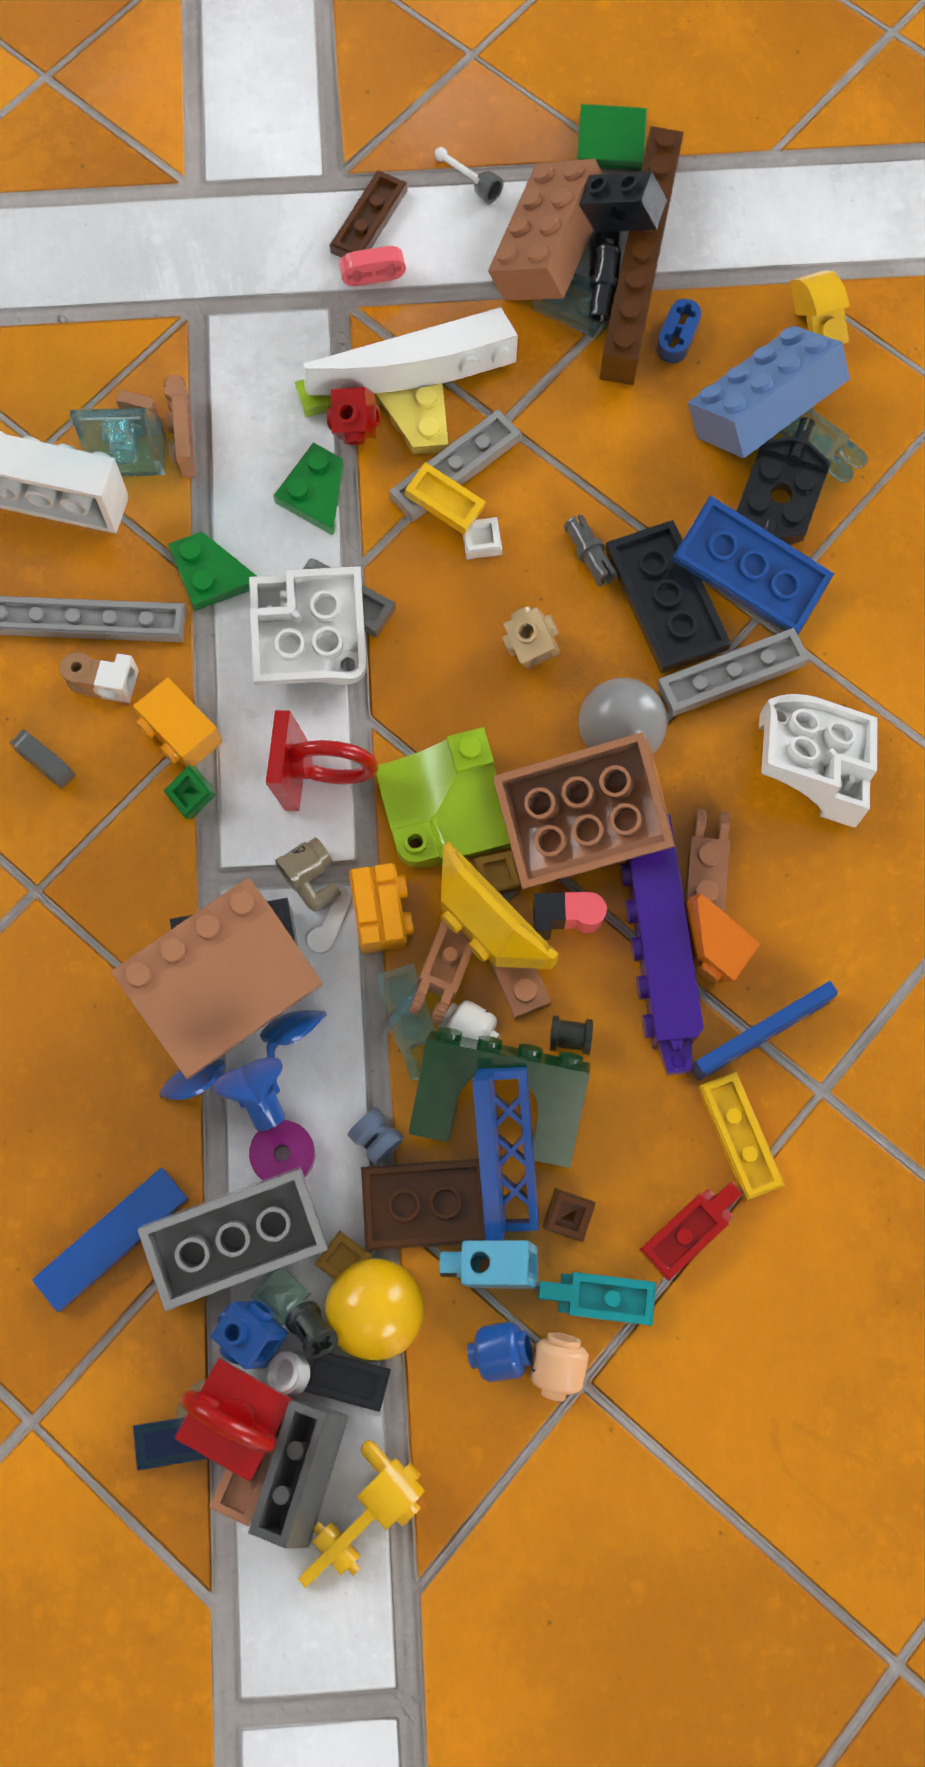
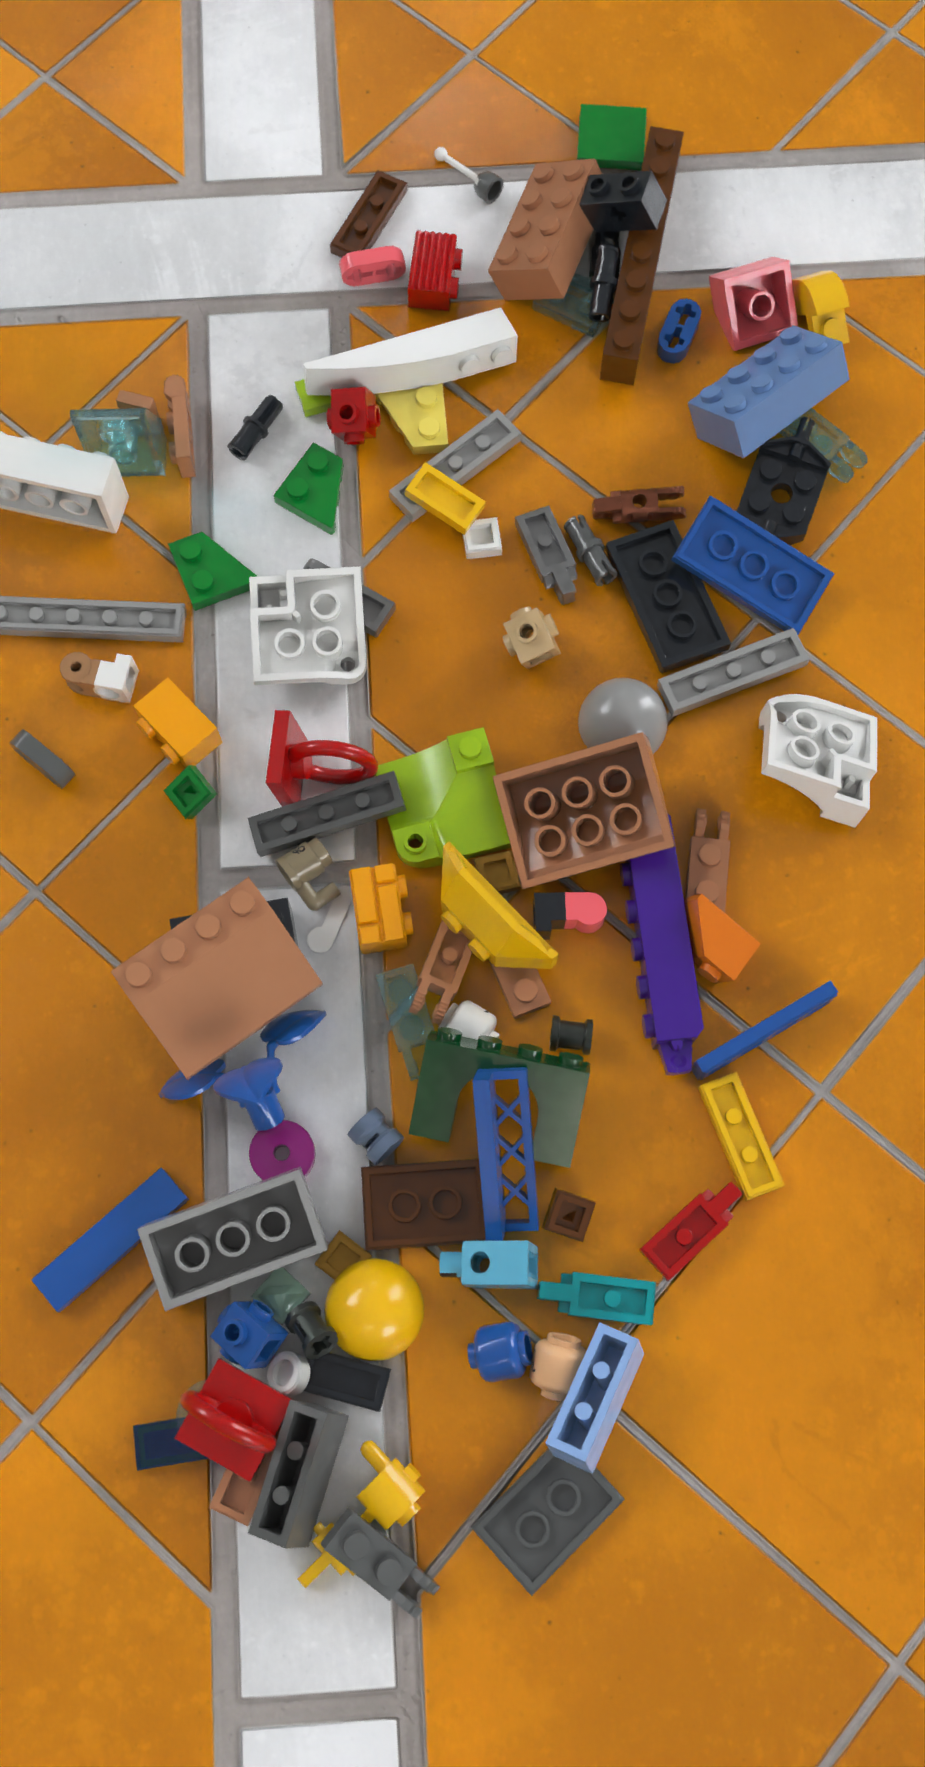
(255, 427): none -> black axle
(326, 814): none -> dark grey plate
(376, 1560): none -> dark grey hinge
(433, 271): none -> red brick
(545, 1518): none -> dark grey tile
(548, 552): none -> flat silver hinge
(595, 1398): none -> light blue brick
(622, 510): none -> copper hinge
(754, 301): none -> coral slope

